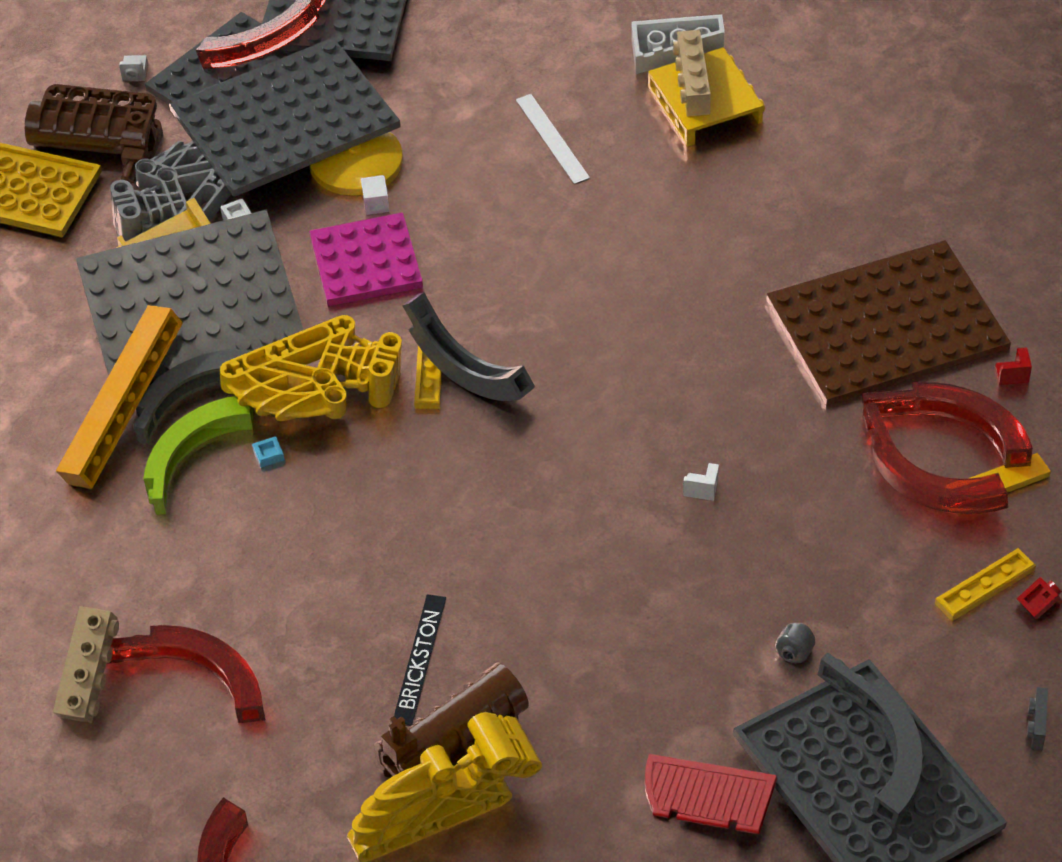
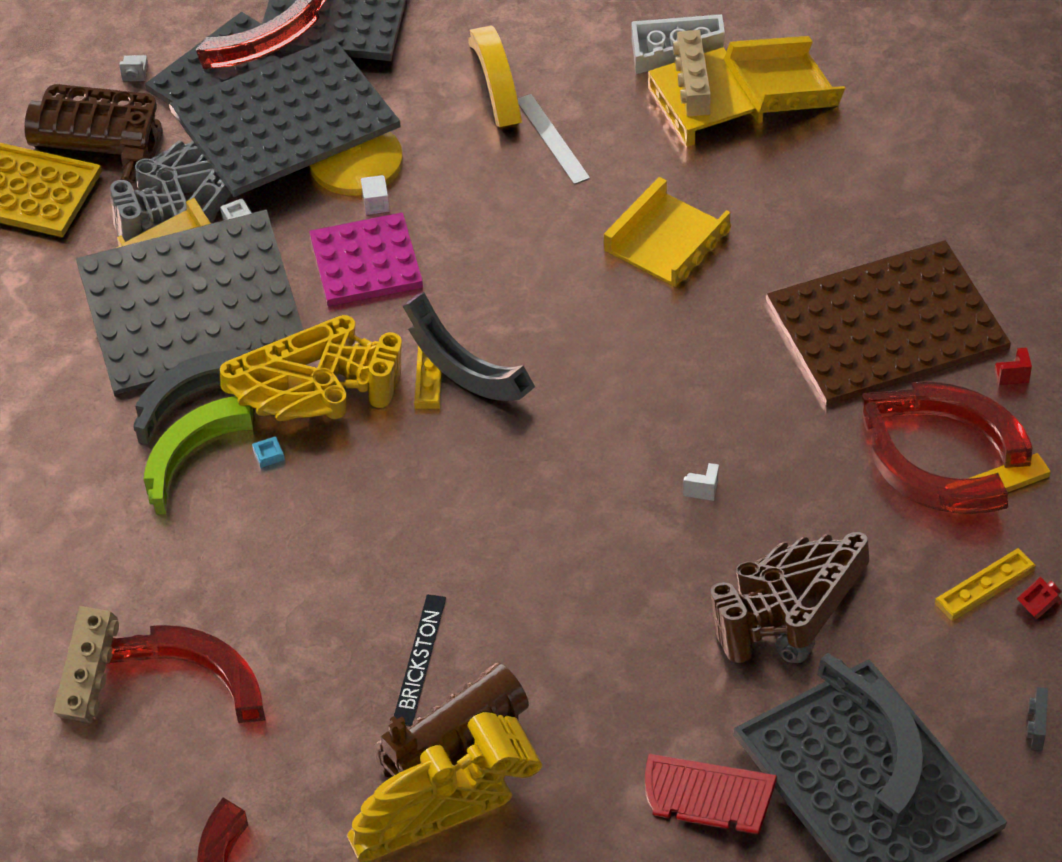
(119, 397): light orange brick -> none
(497, 74): none -> yellow arch
(664, 234): none -> yellow panel
(768, 590): none -> reddish brown beam
(781, 74): none -> yellow panel

